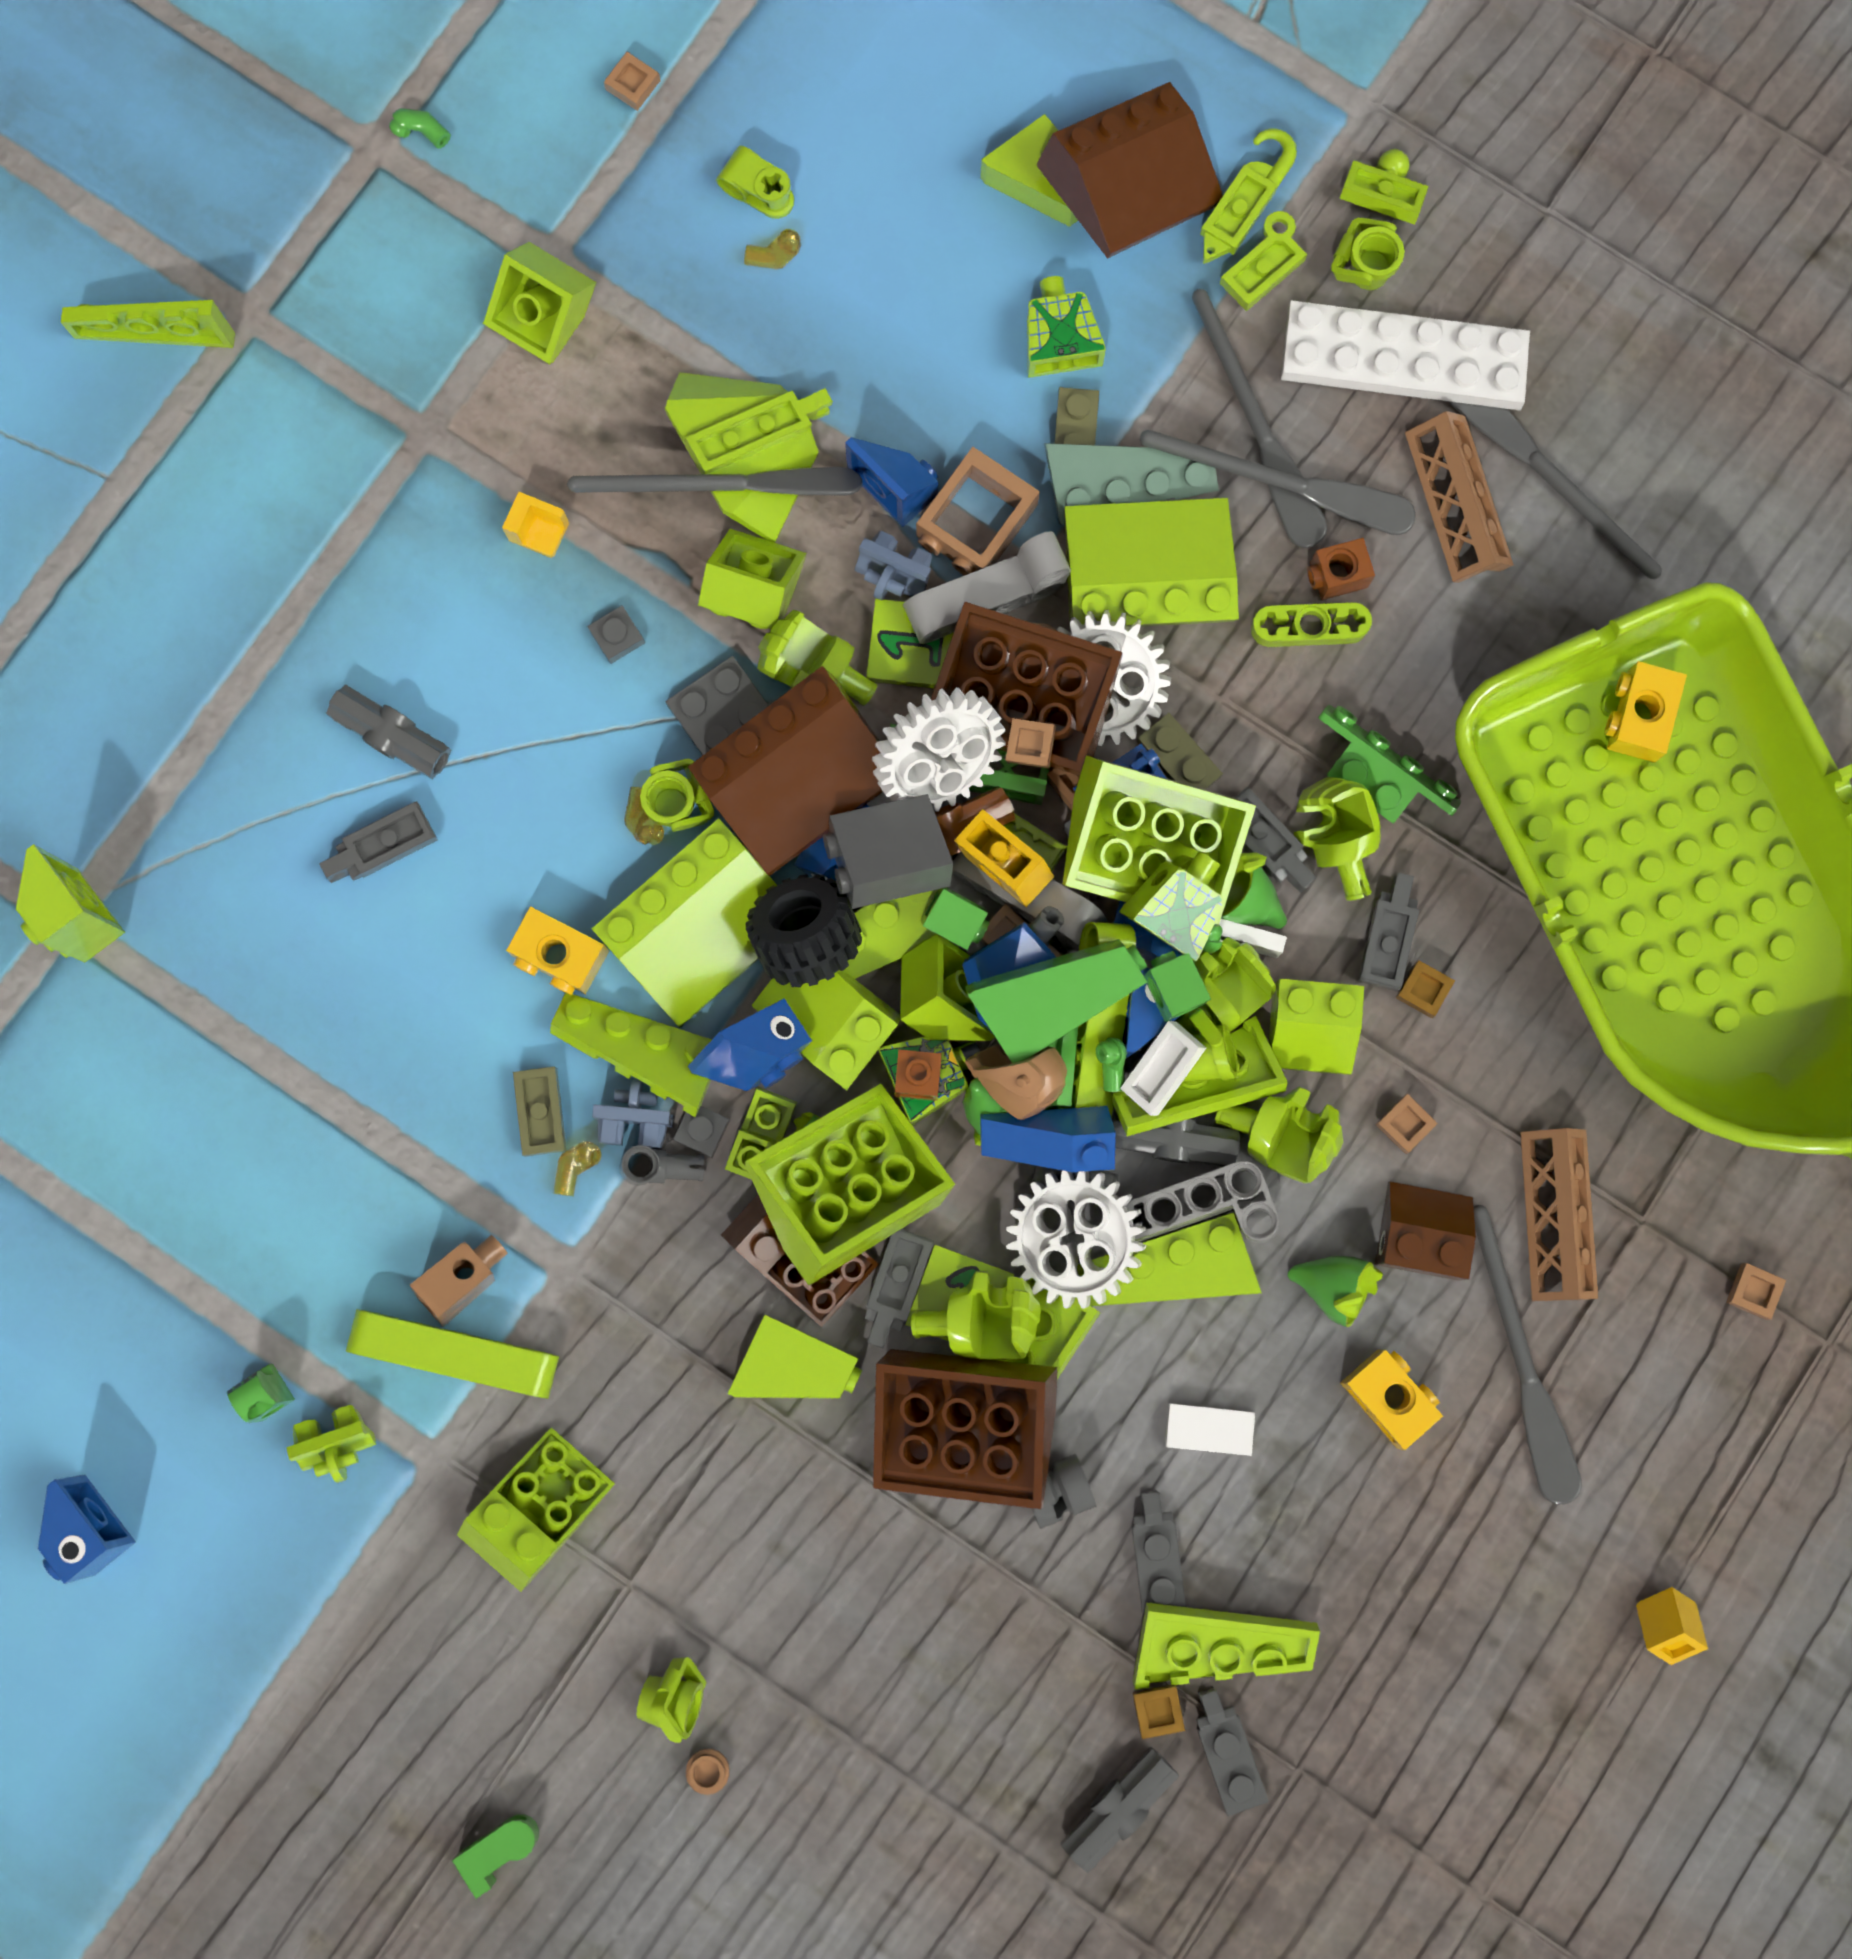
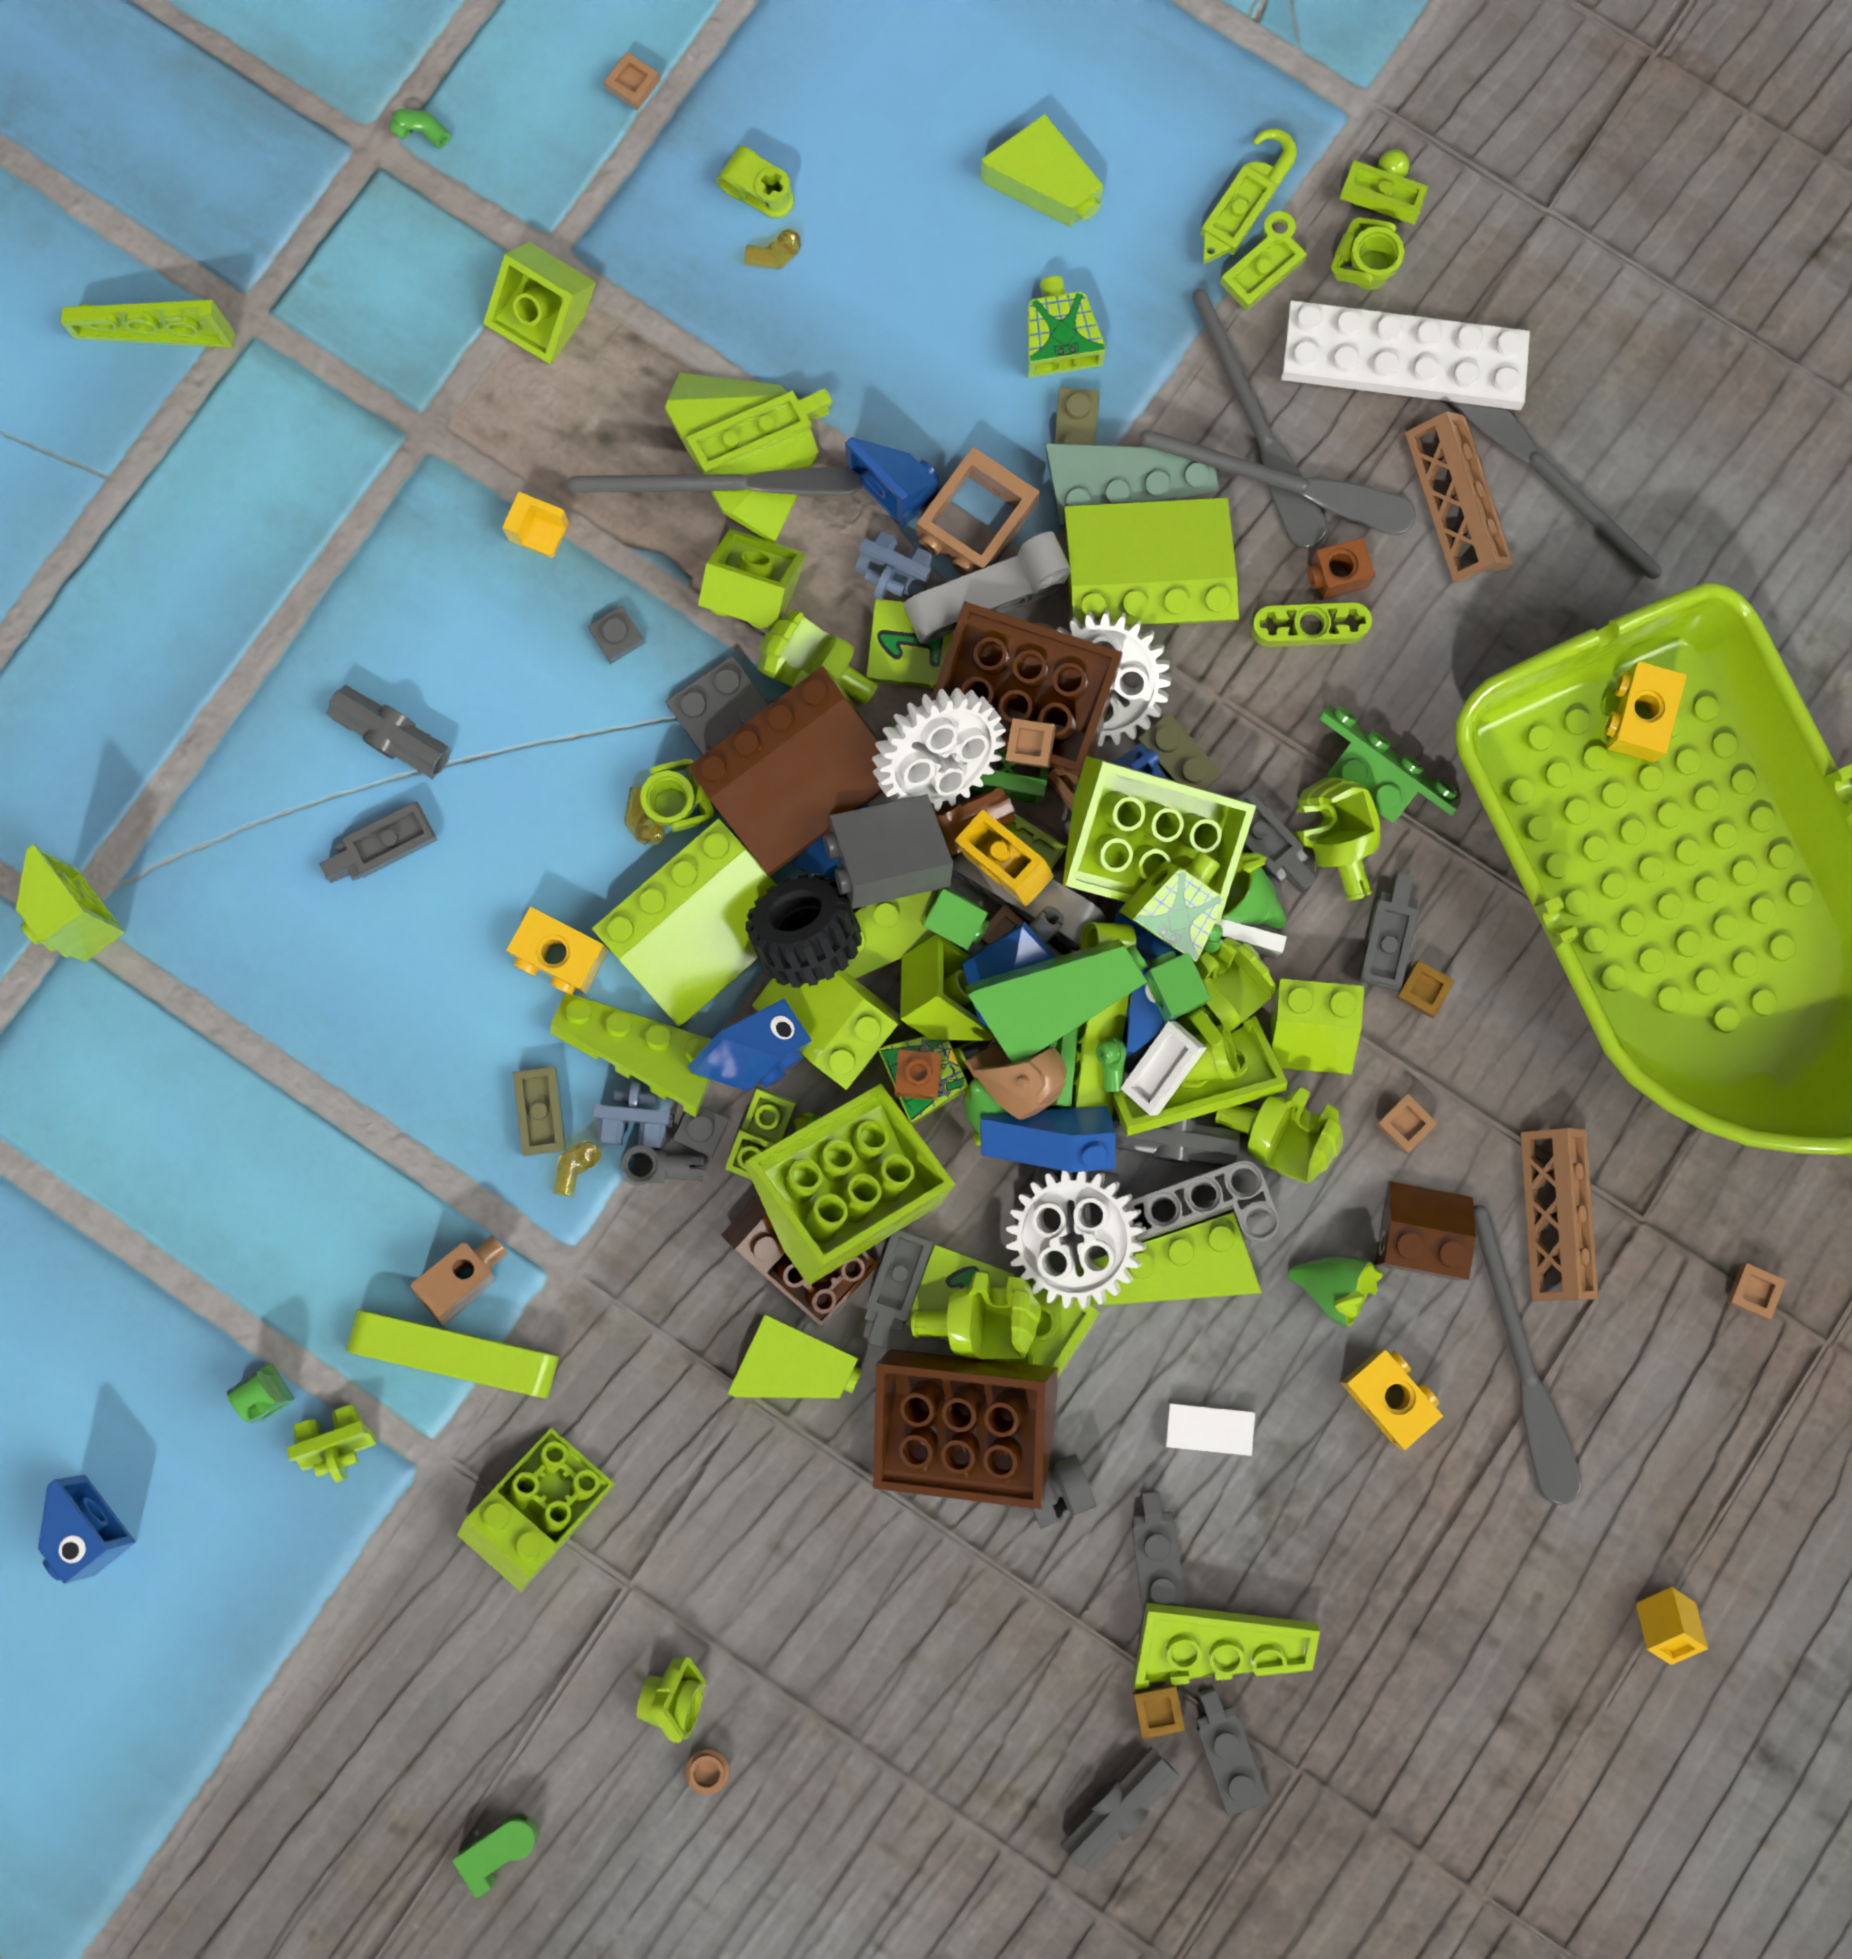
(1133, 169): reddish brown slope -> none

